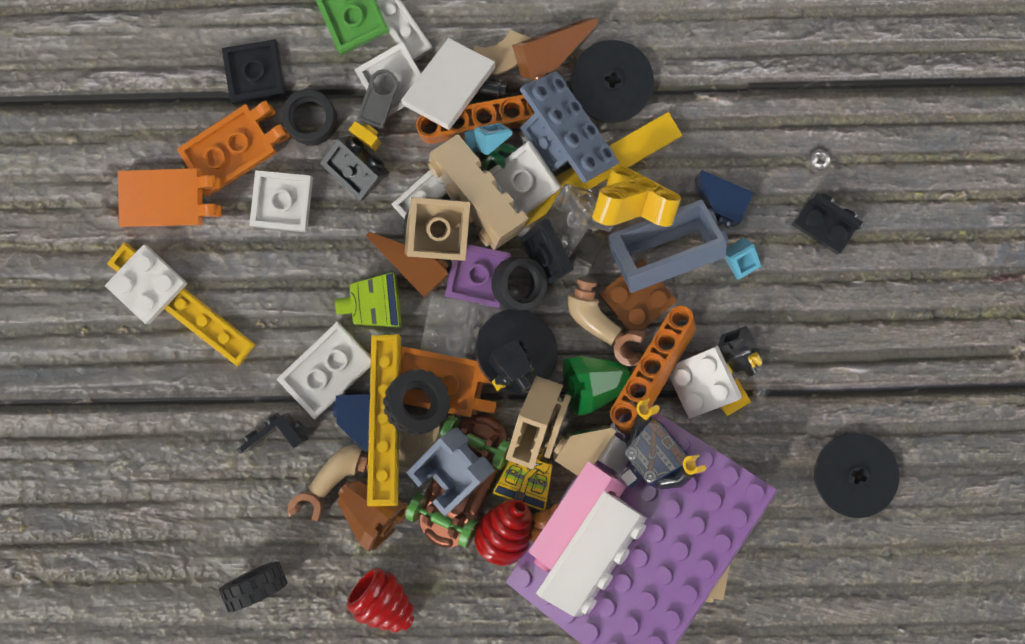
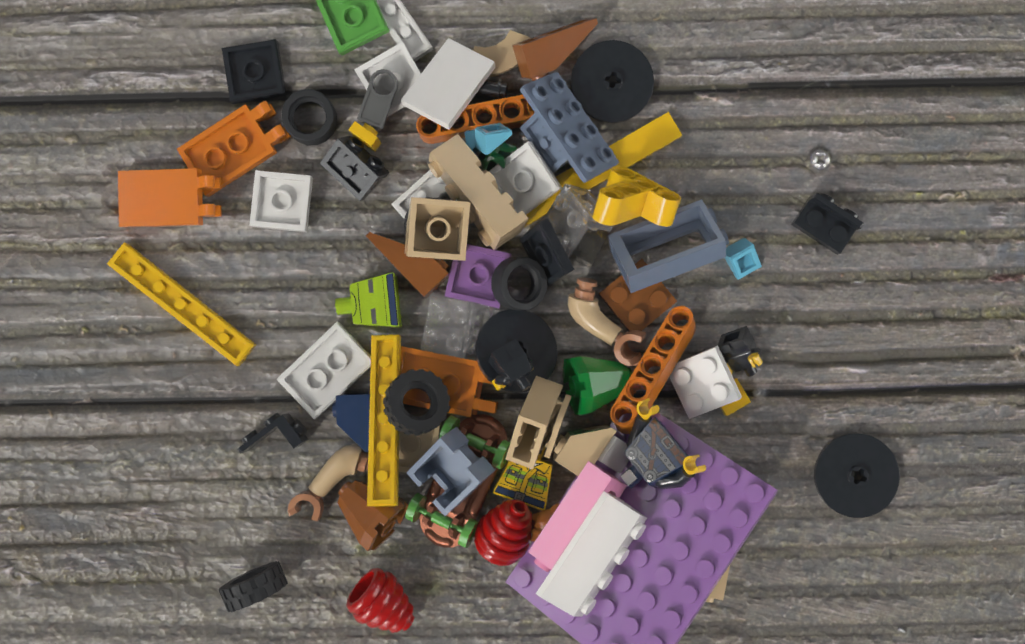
(146, 284): white plate -> none
(724, 198): dark blue slope -> none

